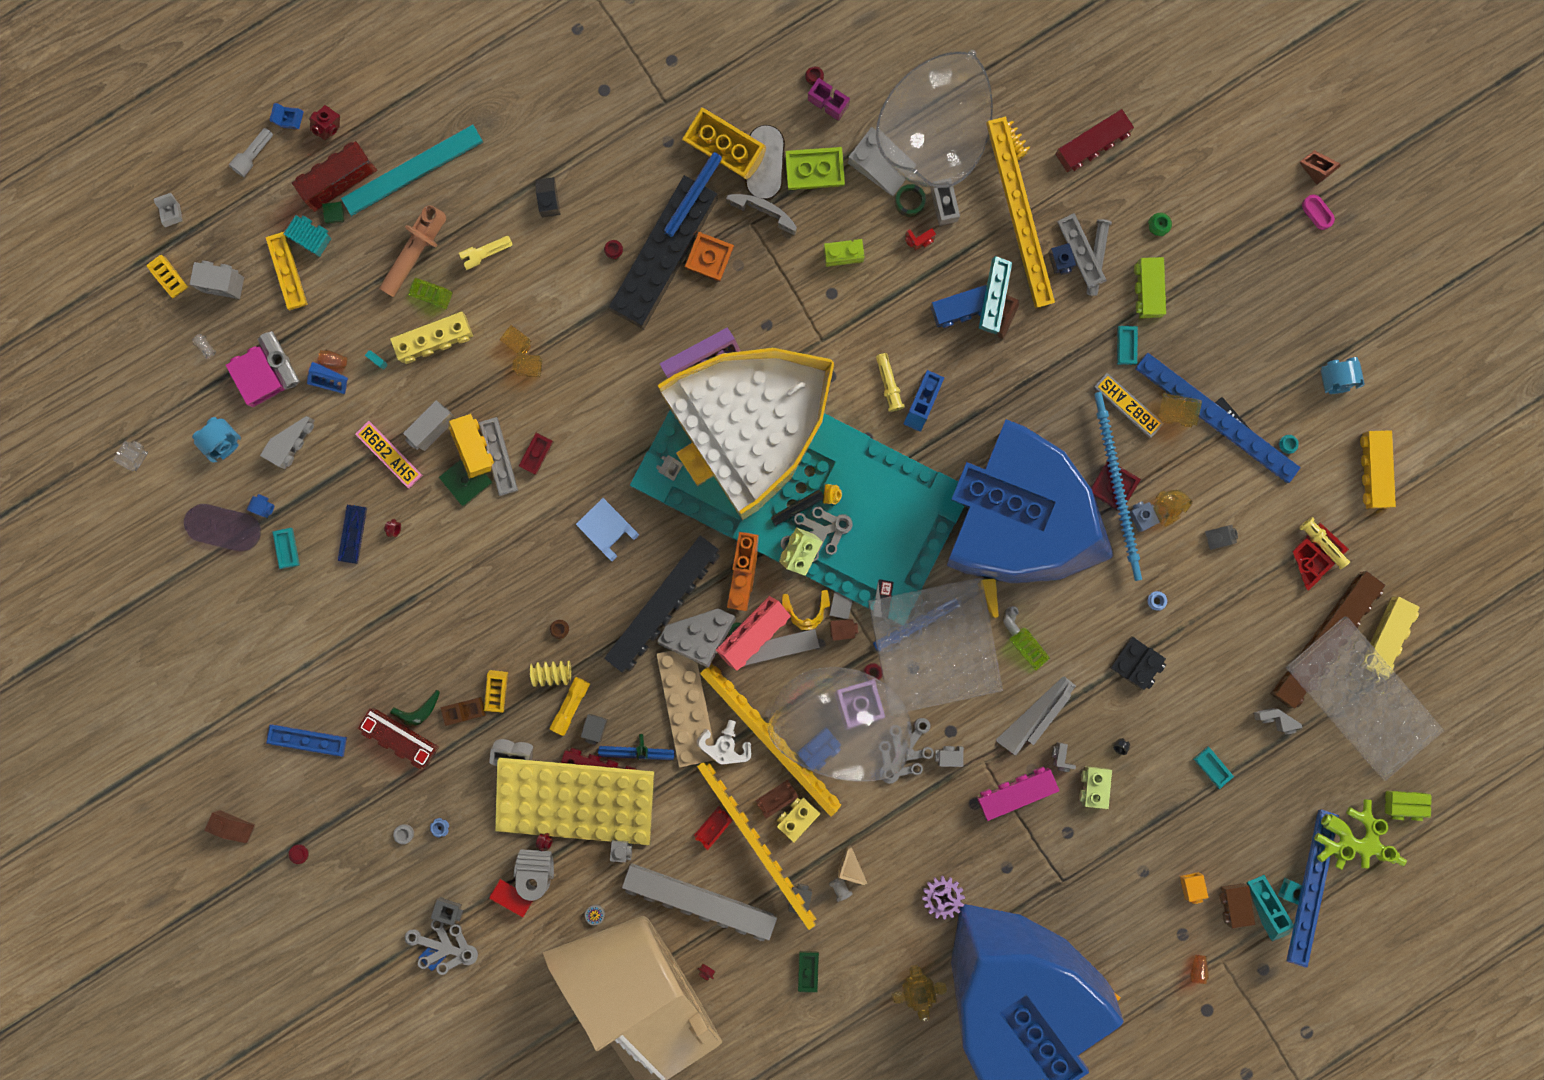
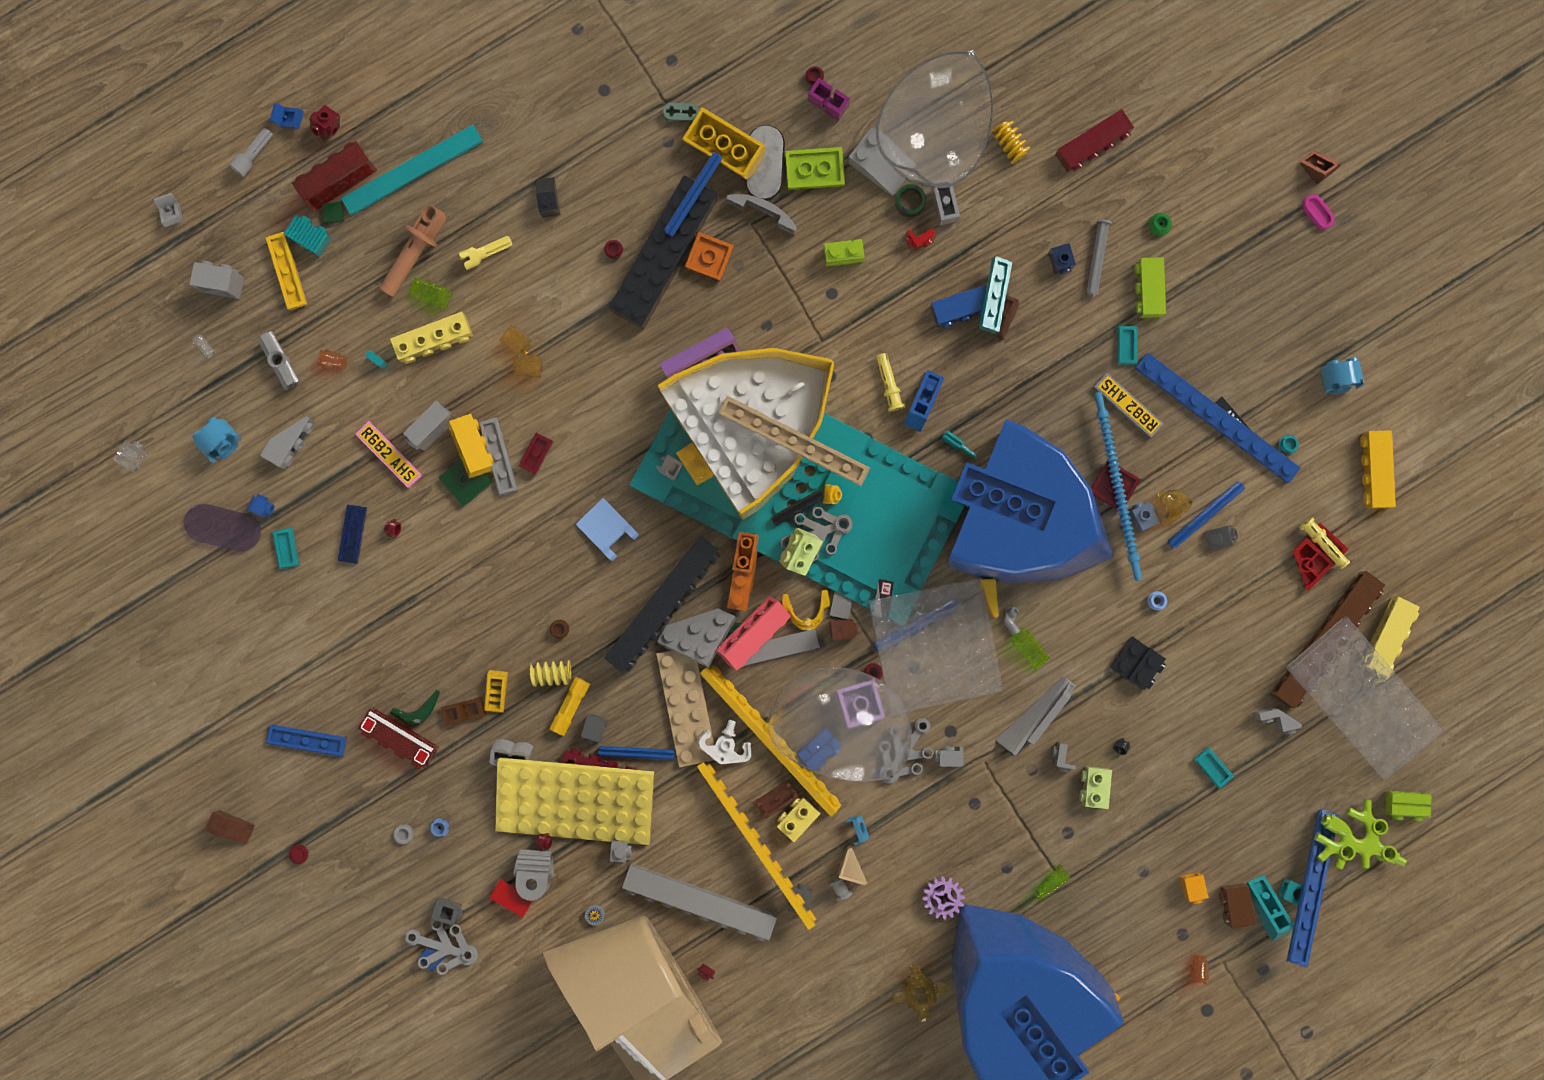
(157, 263): yellow slope -> none
(254, 376): dark pink brick -> none
(321, 376): blue slope -> none
(641, 749): dark green hand -> none
(681, 117): none -> sand green beam
(713, 827): red hinge -> none
(794, 440): none -> tan tile
(808, 971): dark green plate -> none
(859, 825): none -> dark azure piece
(957, 444): none -> teal axle
(1018, 793): dark pink brick -> none
(1020, 212): yellow plate -> none
(1053, 881): none -> clear neon green slope
(1081, 251): light grey tile -> none
(1179, 409): clear yellow brick -> none
(1206, 514): none -> blue axle

